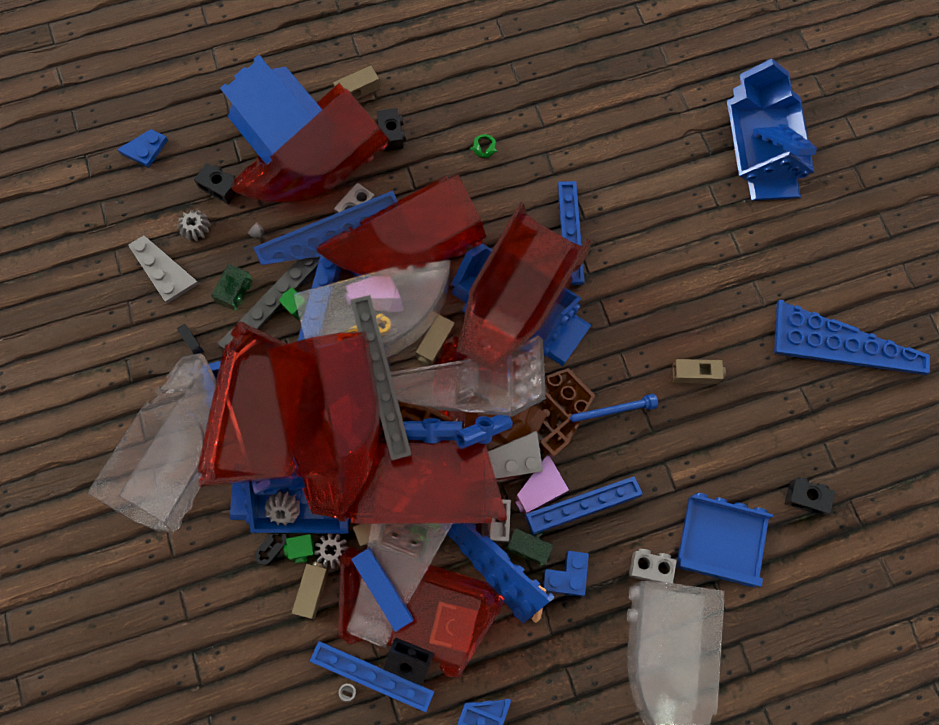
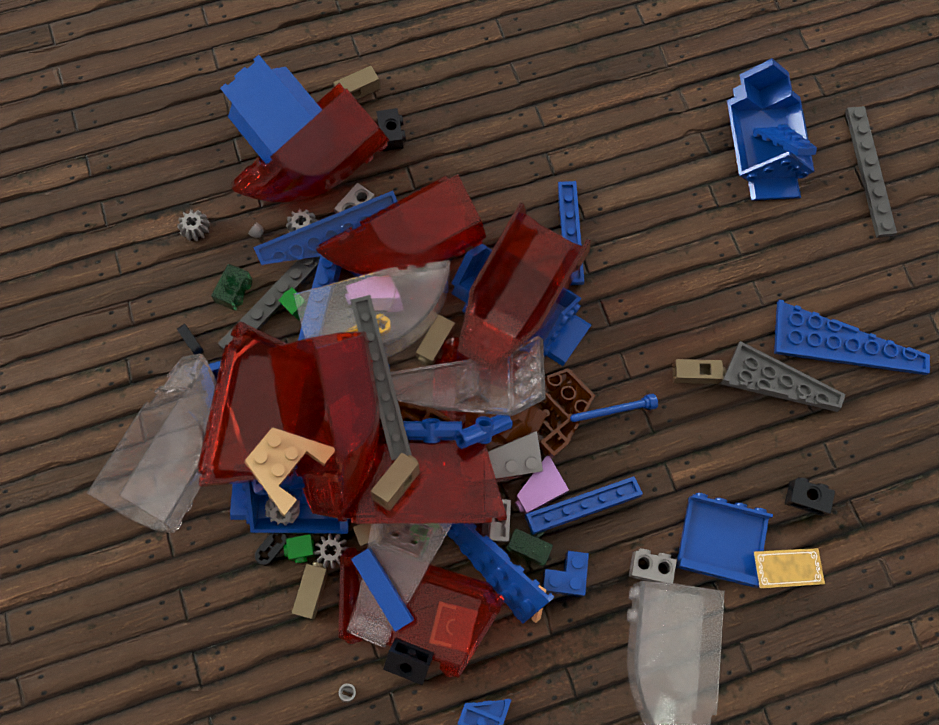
(144, 148): blue wing -> none
(163, 272): light grey wing -> none
(207, 180): black brick -> none
(277, 457): none -> tan wing
(300, 218): none -> light grey gear
(372, 676): blue plate -> none
(395, 481): none -> dark tan brick
(489, 152): green piece -> none
(768, 376): none -> dark grey wing
(789, 568): none -> pearl gold sticker
(870, 172): none -> dark grey plate

